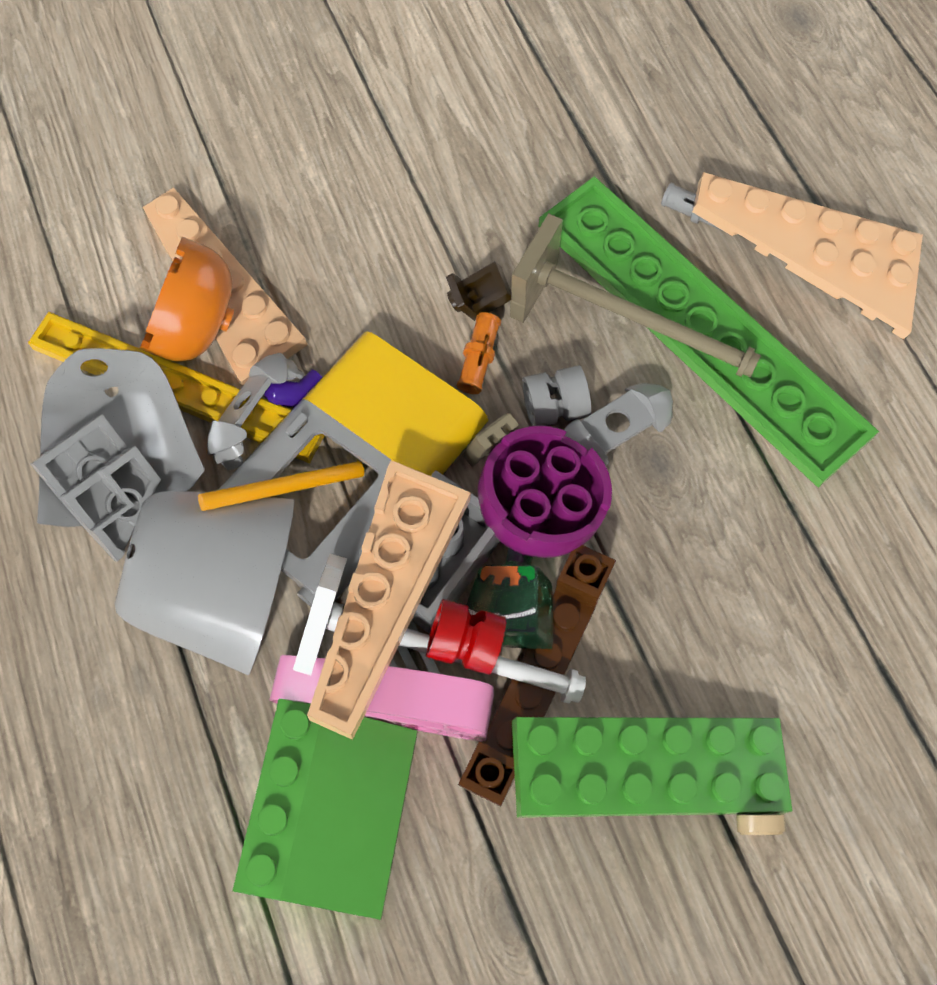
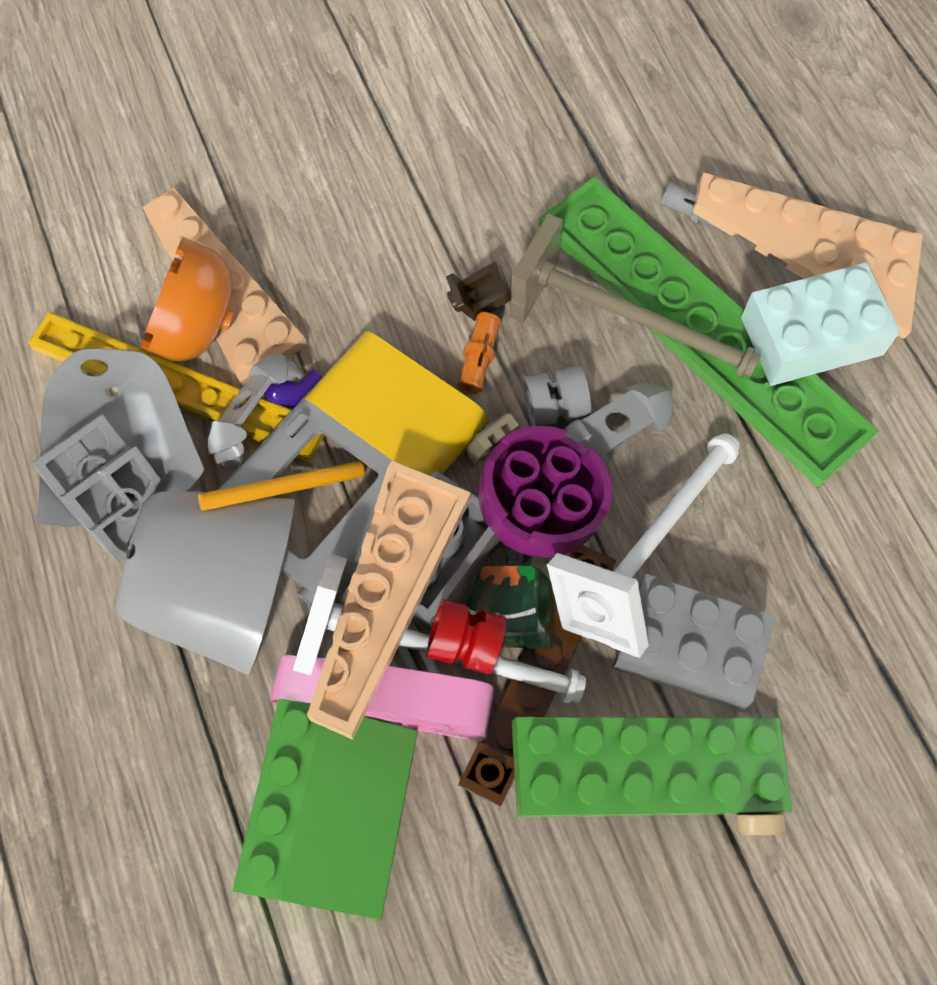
(608, 603): none -> white tile
(700, 644): none -> light grey brick
(819, 323): none -> light aqua brick

